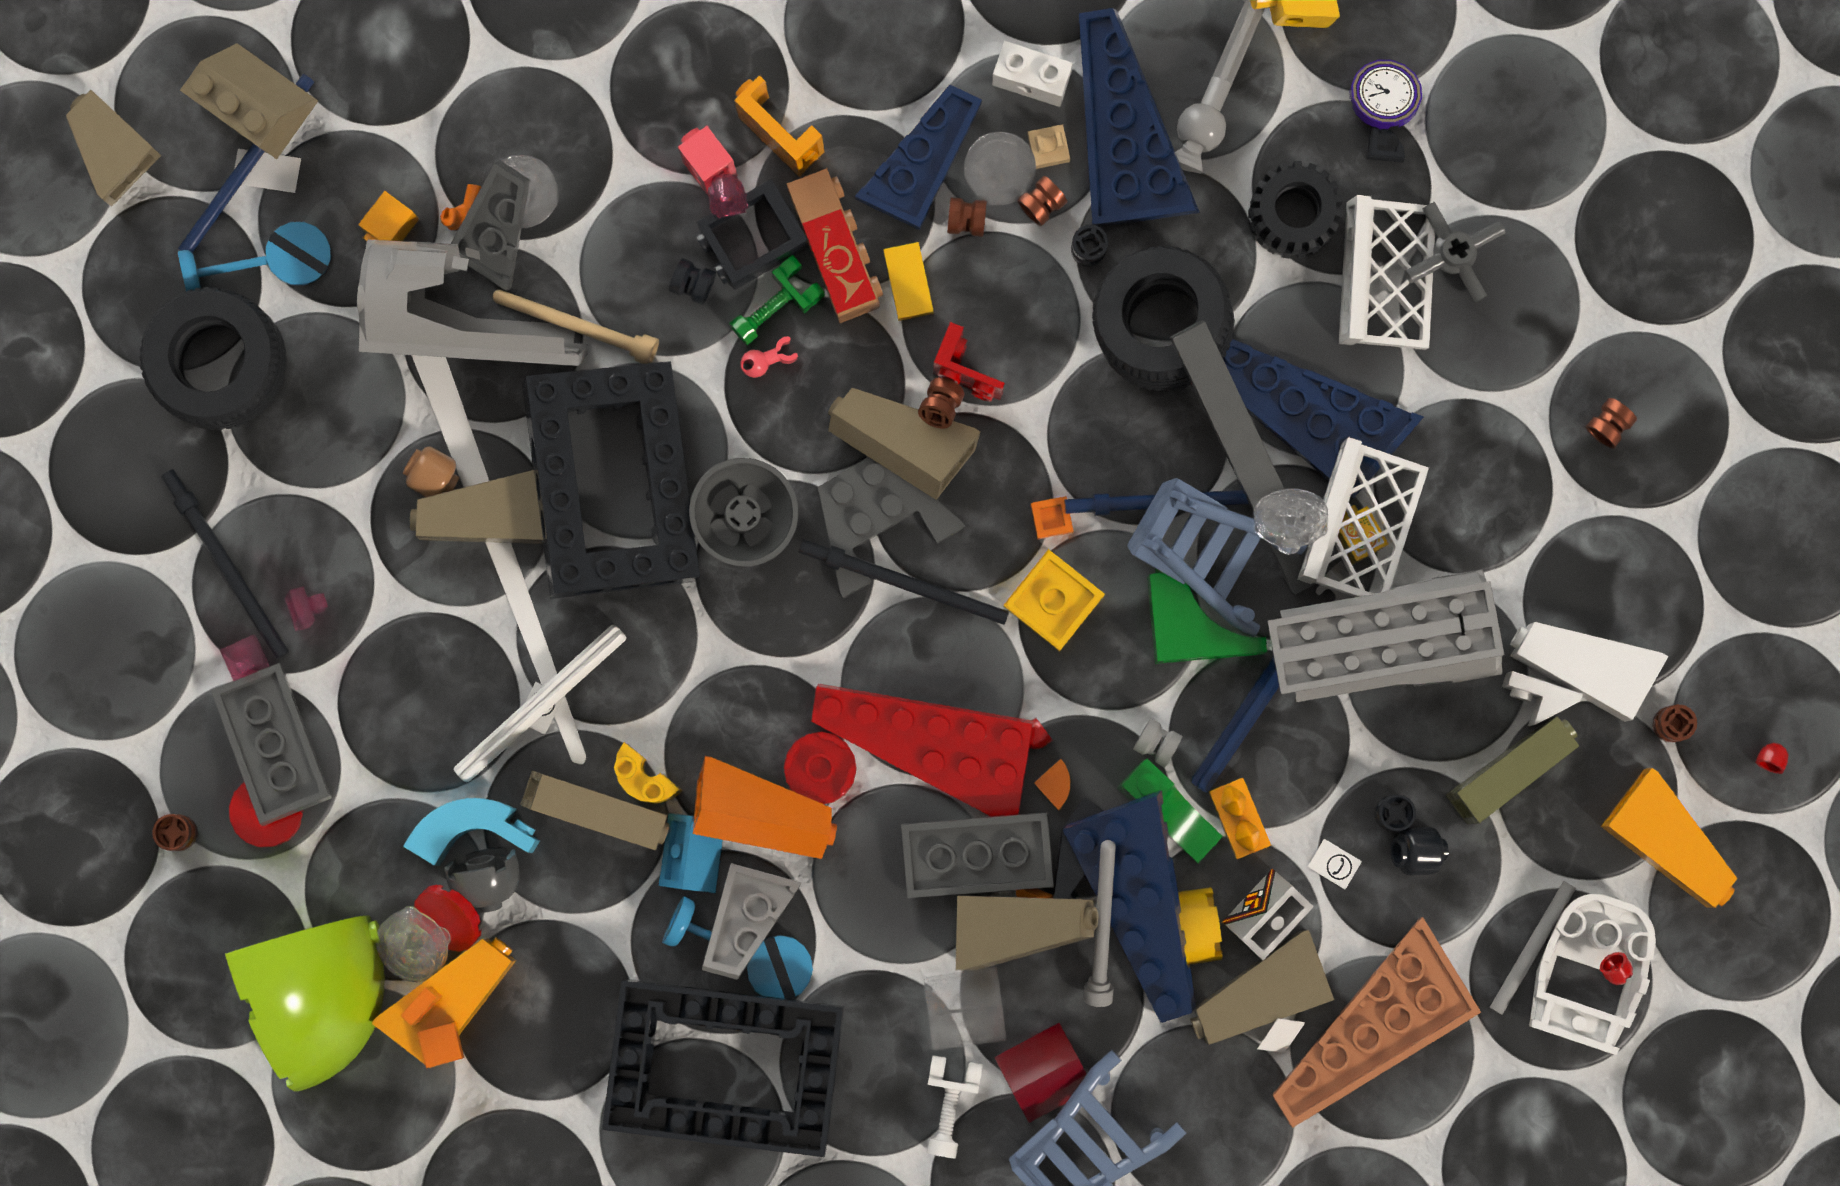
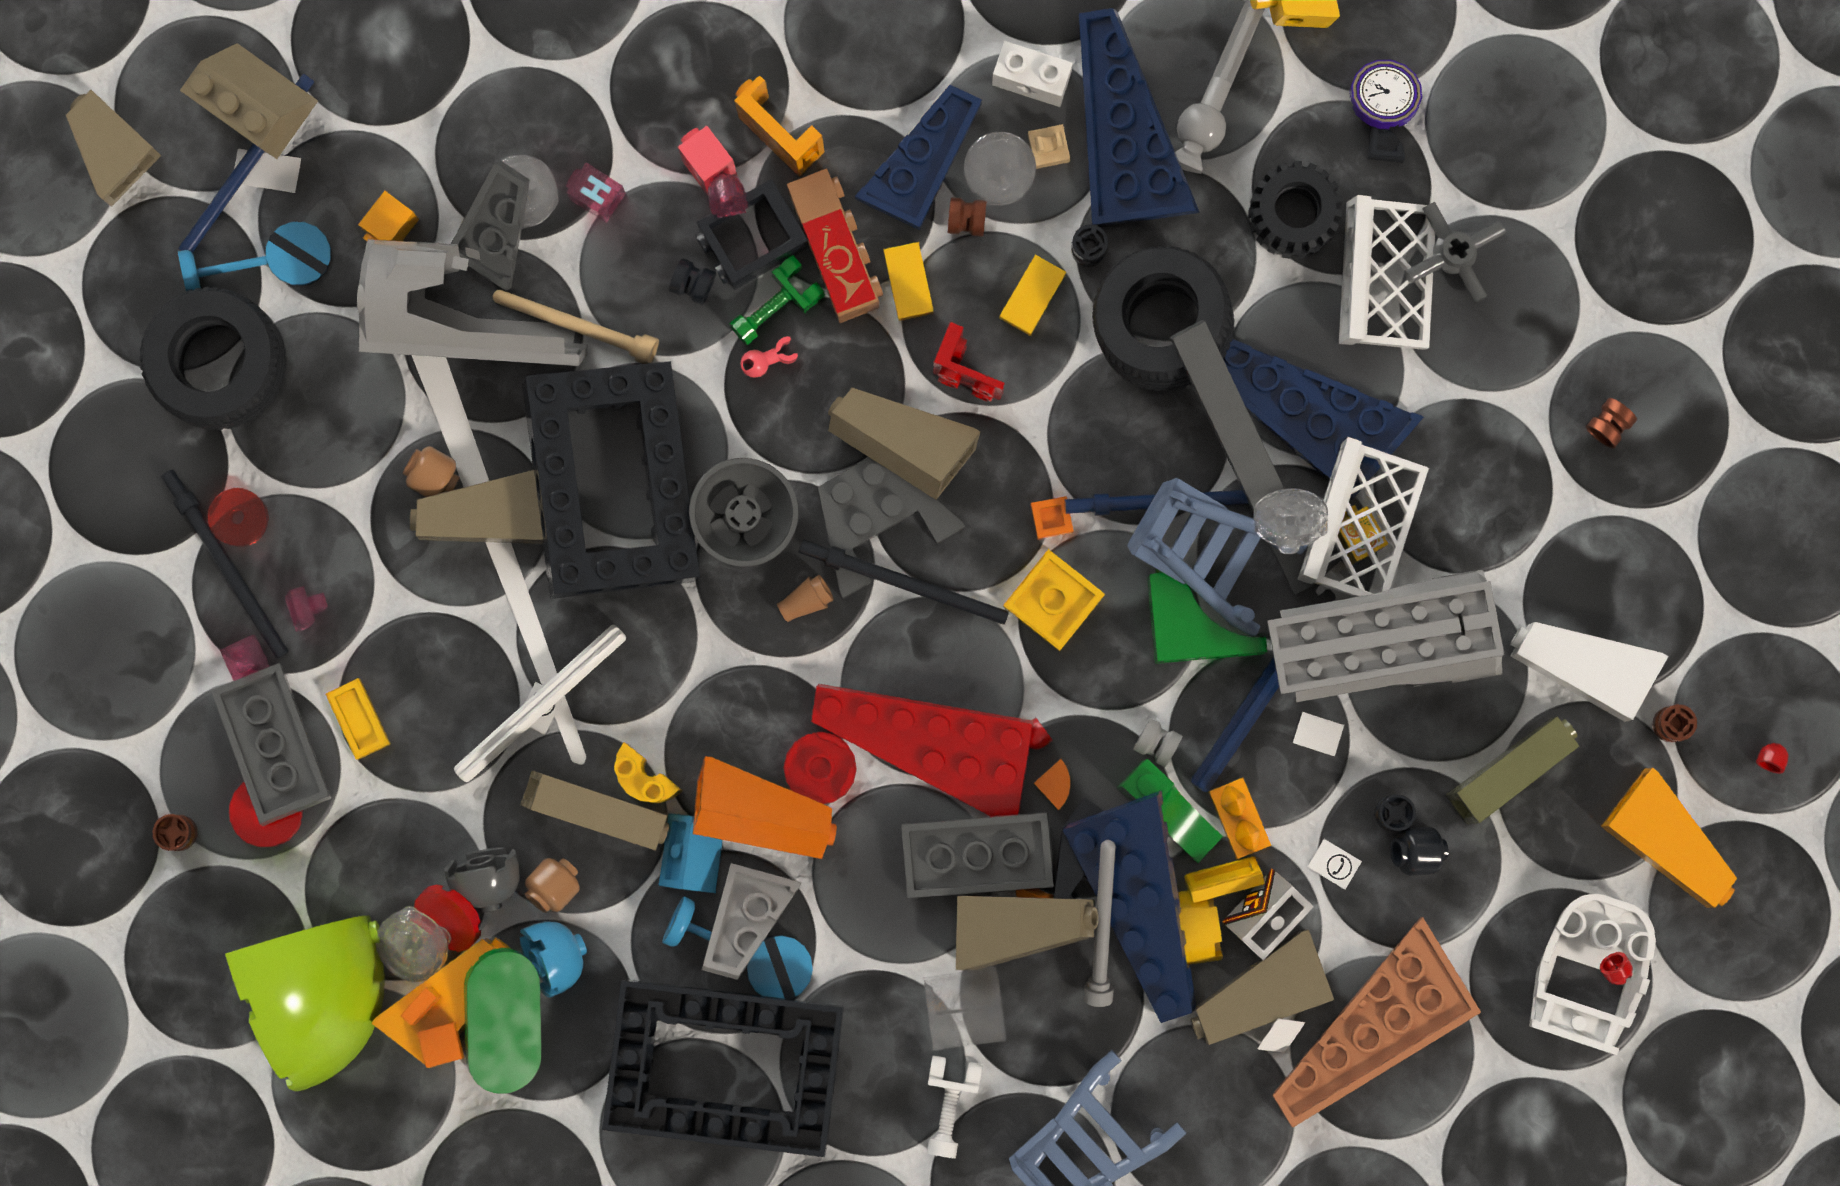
(221, 517): none -> clear red piece
(358, 719): none -> yellow tile
(449, 822): medium azure arch -> none
(454, 217): orange arm -> none
(502, 1021): none -> green tile
(552, 885): none -> medium nougat head
(554, 954): none -> dark azure cylinder
(595, 191): none -> clear pink brick
(806, 598): none -> medium nougat cone
(940, 406): copper wheel -> none
(1032, 295): none -> yellow tile
(1042, 201): copper wheel -> none
(1042, 1071): dark red slope -> none
(1224, 879): none -> yellow tile
(1318, 734): none -> white sticker
(1532, 948): light grey bar -> none
(1549, 697): white slope -> none

